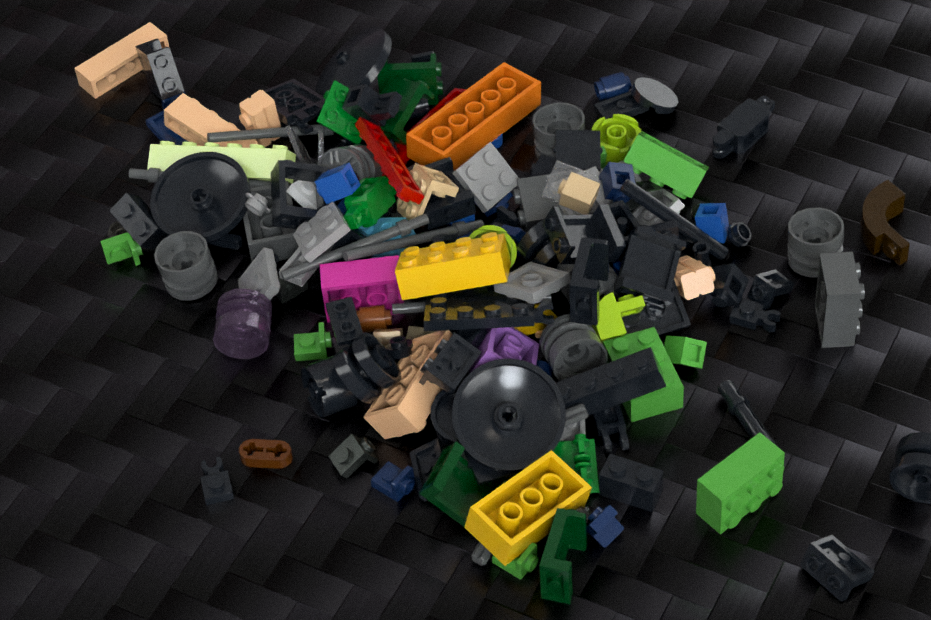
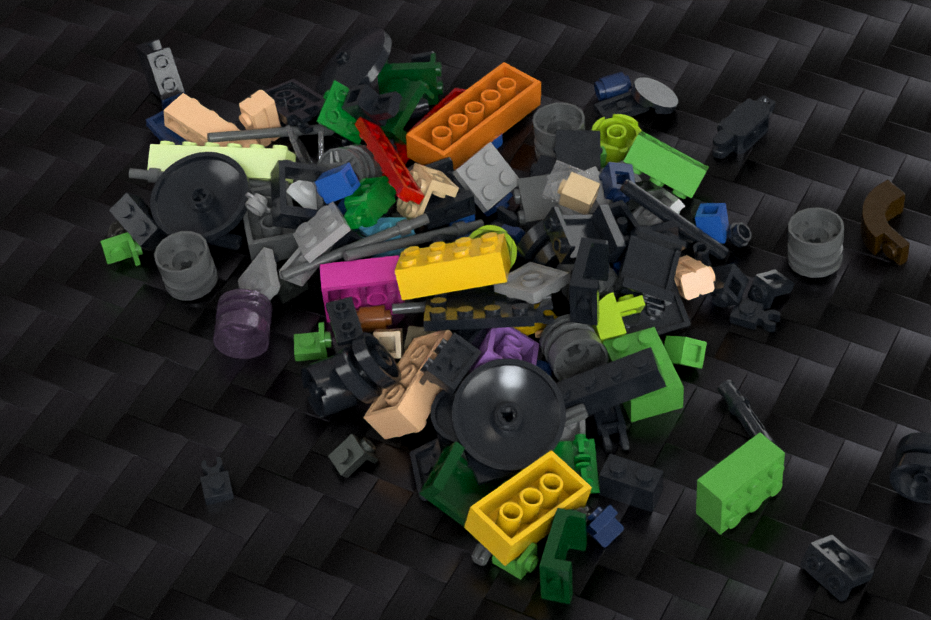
(117, 61): light nougat brick -> none
(265, 453): reddish brown beam -> none
(394, 481): dark blue bracket -> none
(400, 347): black plate -> none
(838, 299): dark grey brick -> none

